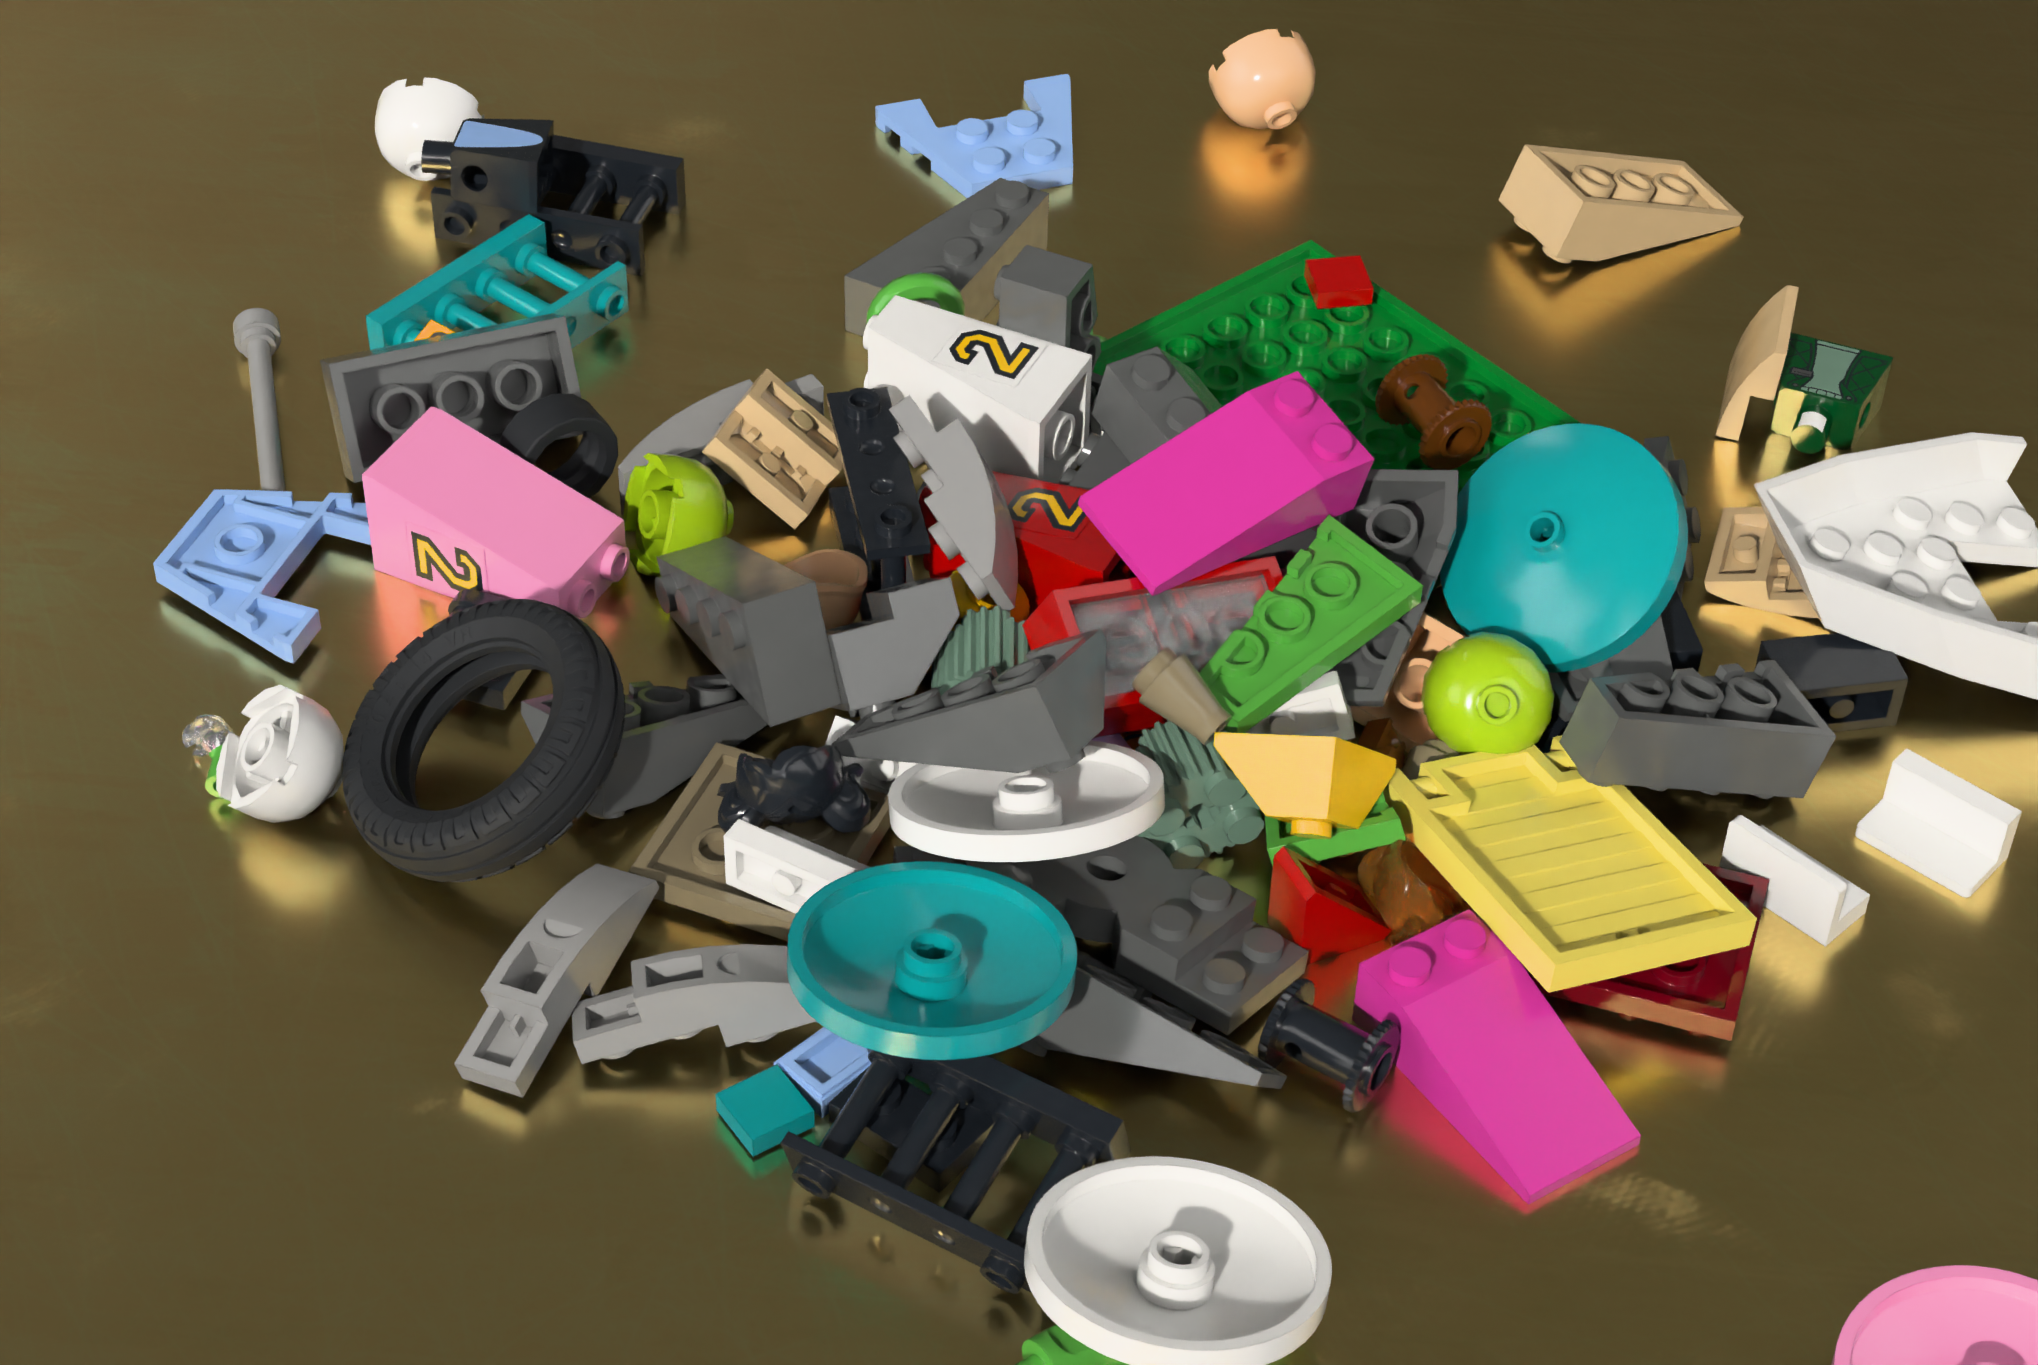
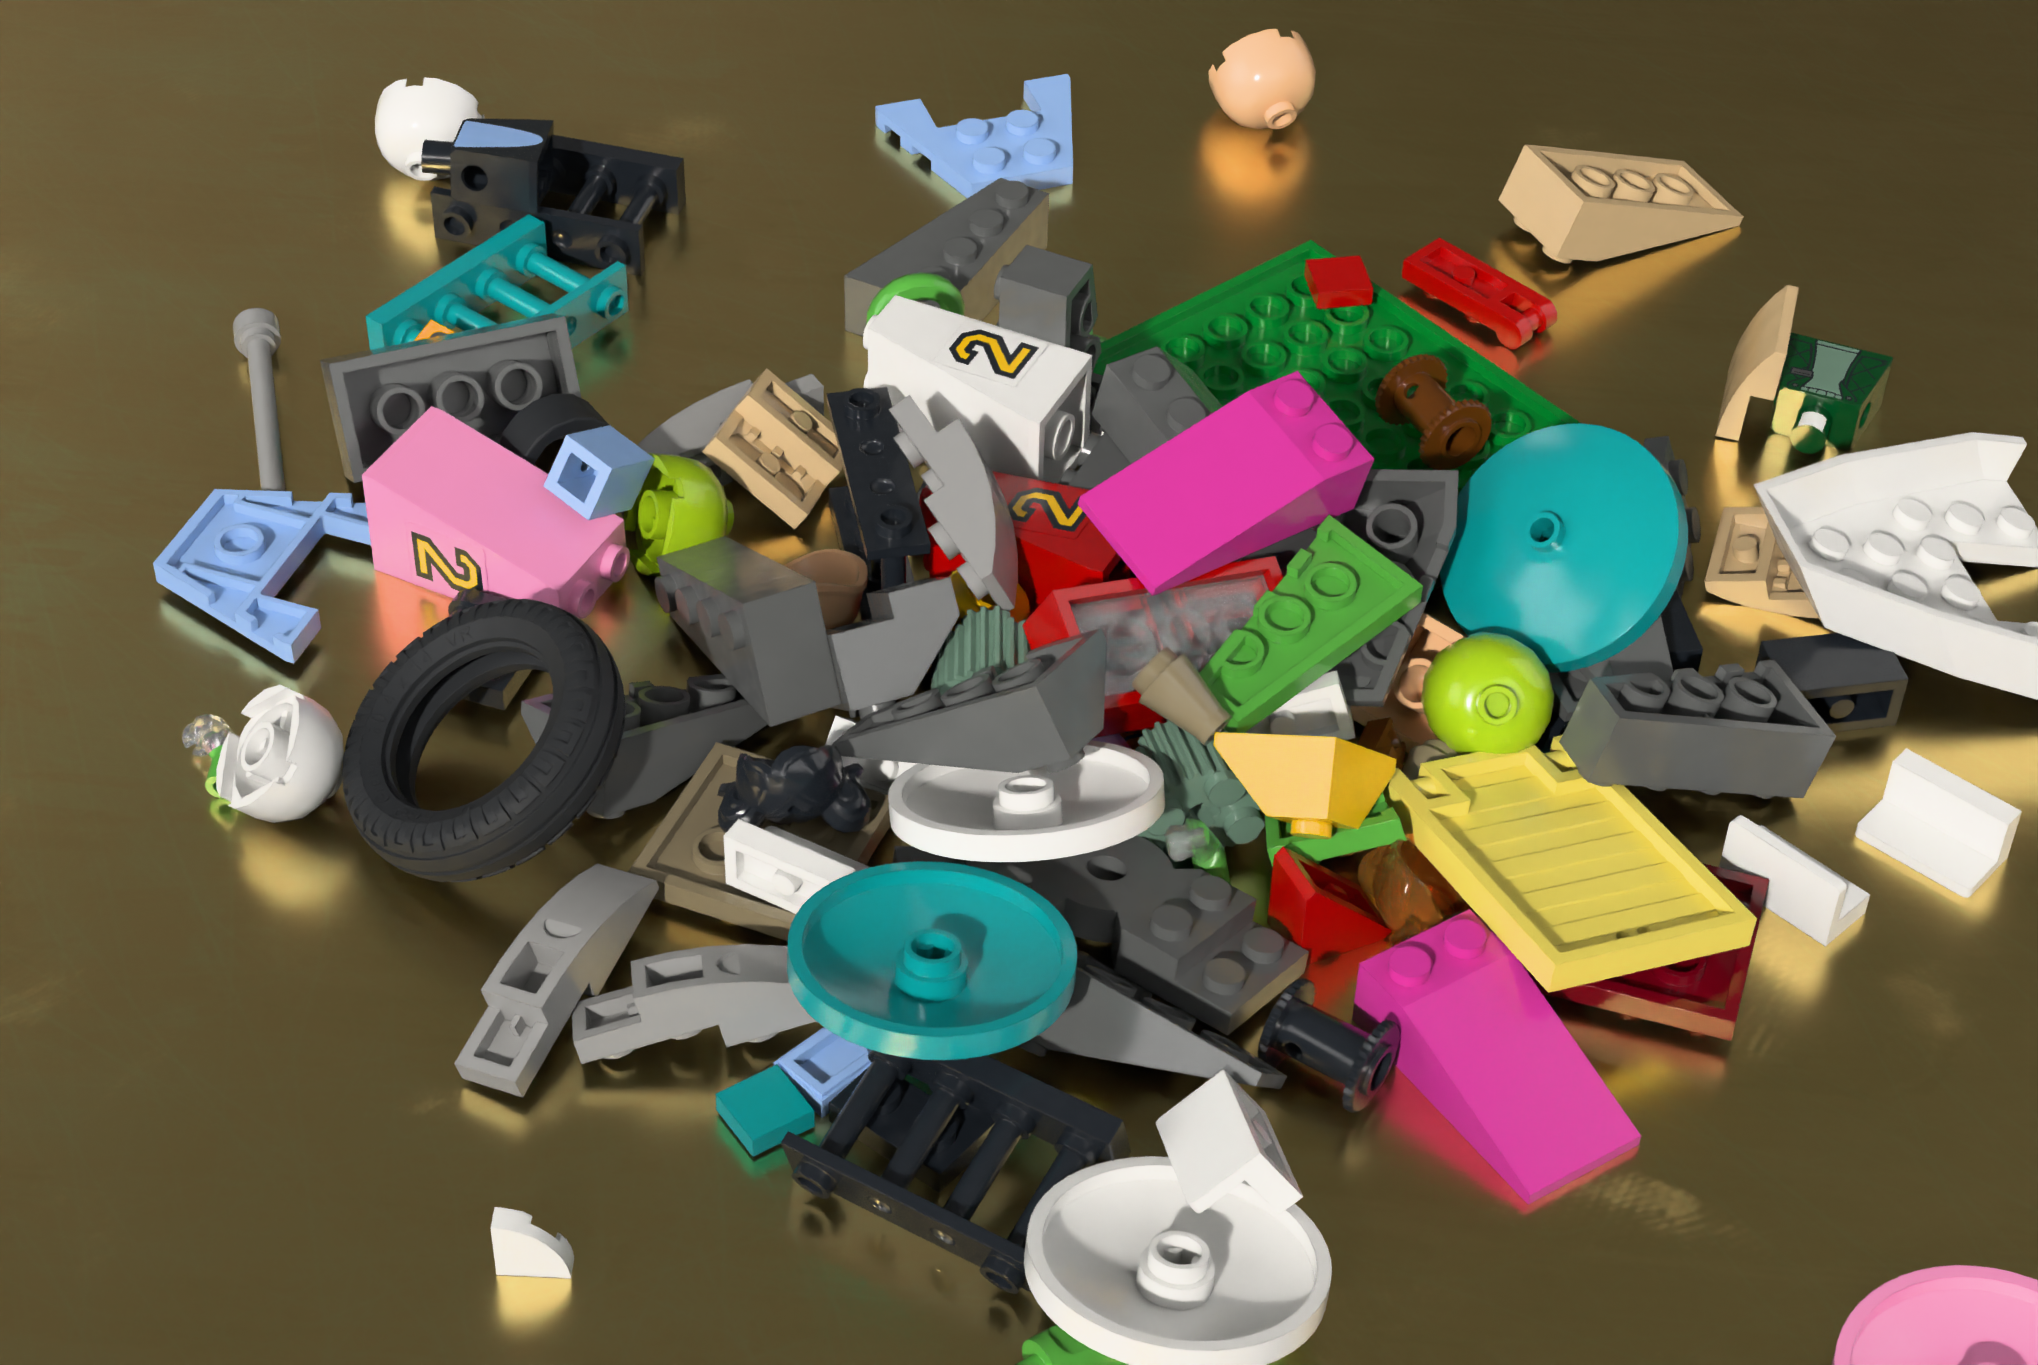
(527, 1249): none -> white tile
(598, 472): none -> light blue brick
(1201, 844): none -> clear arm
(1221, 1140): none -> white panel
(1480, 292): none -> red plate

